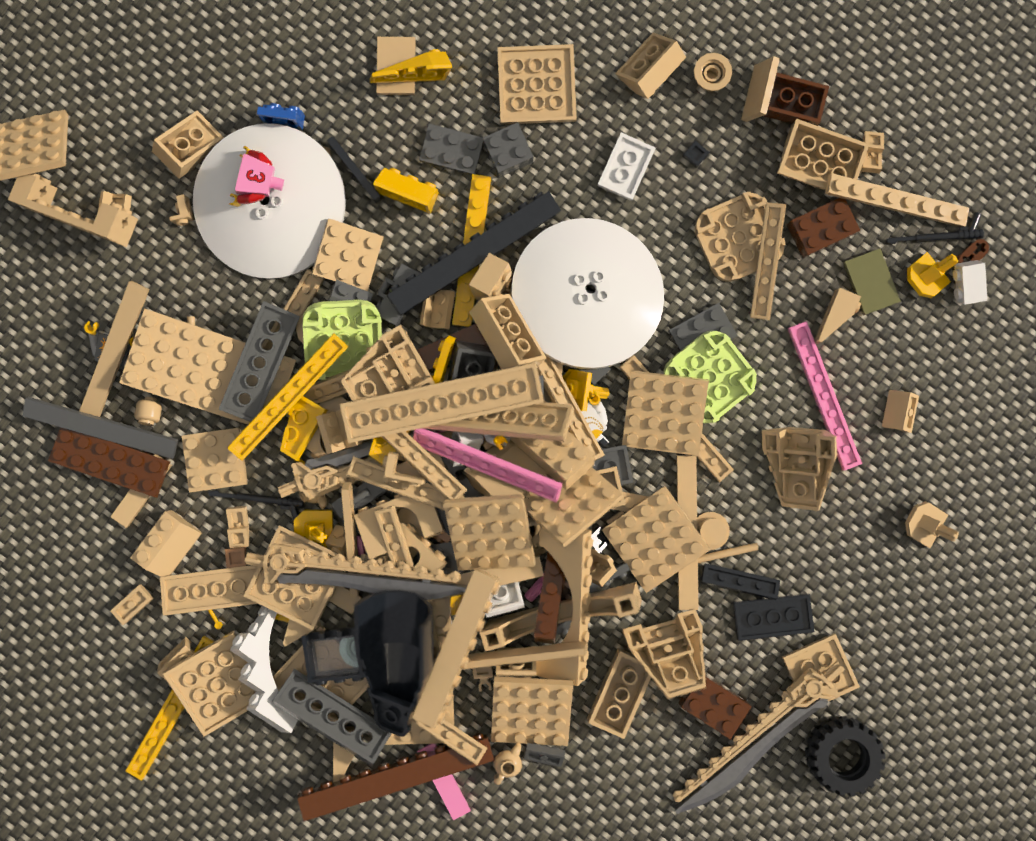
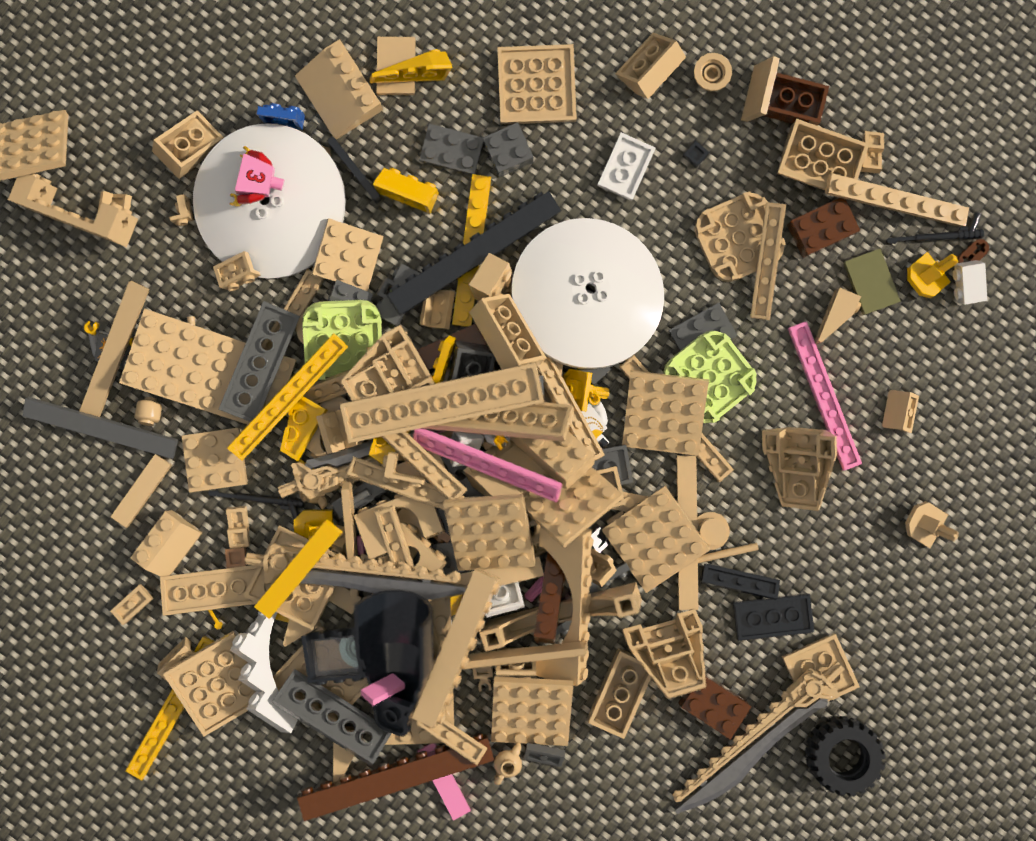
(109, 461): reddish brown plate -> none
(235, 272): none -> tan bracket
(298, 569): none -> yellow tile
(338, 90): none -> tan slope
(382, 689): none -> bright pink tile

